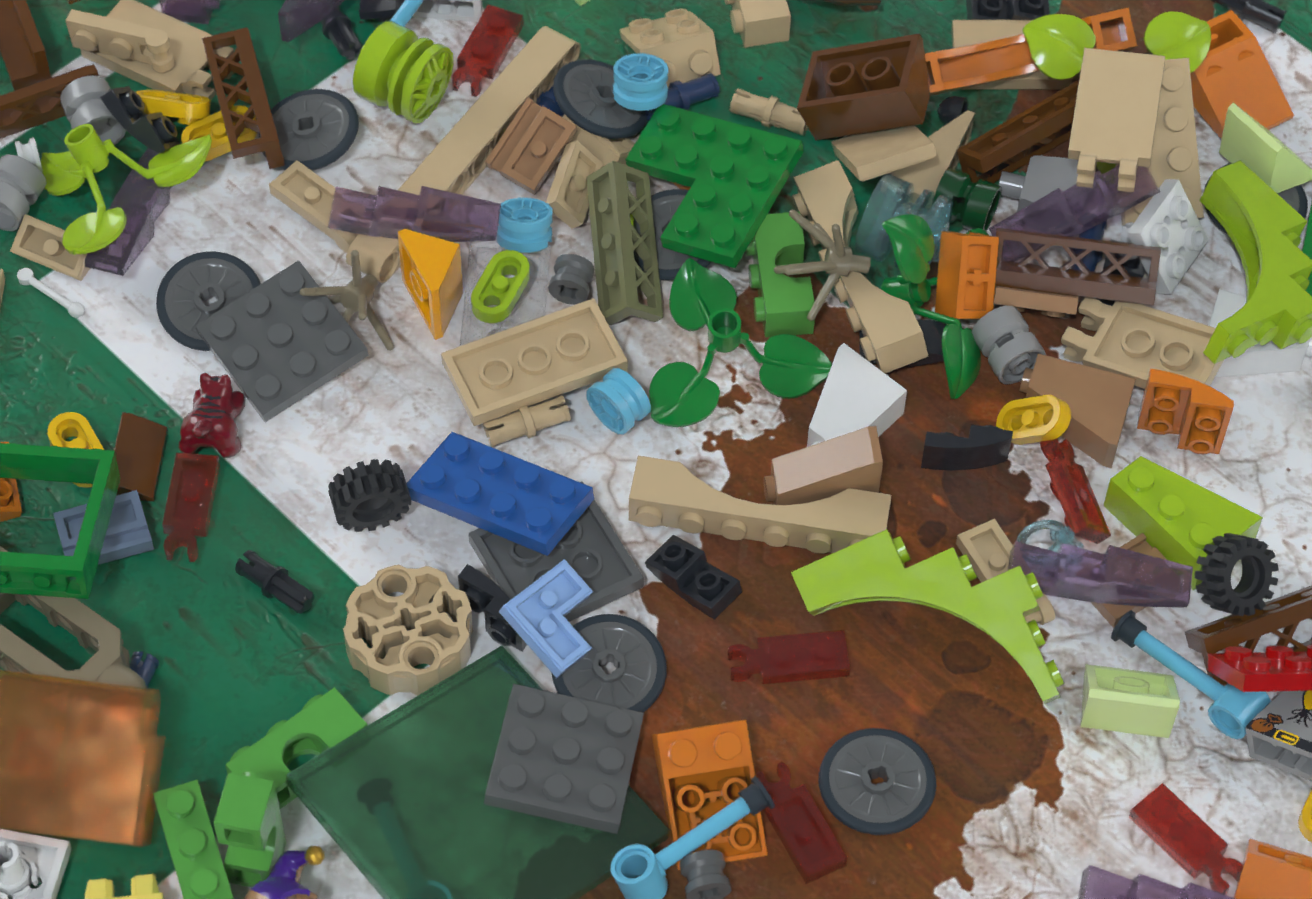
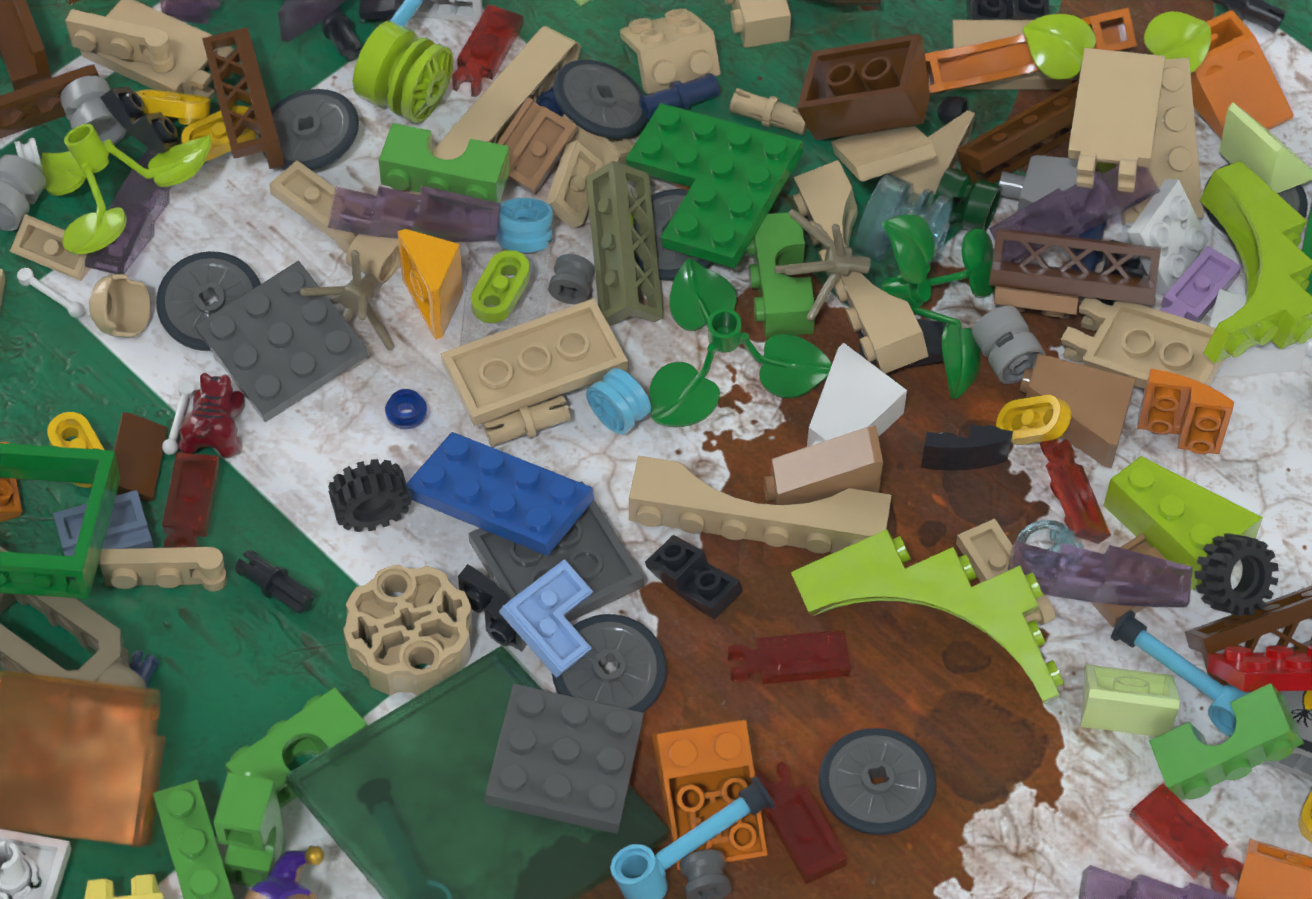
(120, 306): none -> tan hair
(163, 567): none -> tan plate
(186, 392): none -> white hinge
(405, 400): none -> clear blue plate
(409, 164): none -> bright green arch
(640, 81): medium azure wheel -> none
(966, 274): orange hinge -> none
(1200, 284): none -> lavender plate
(1262, 734): none -> bright green arch

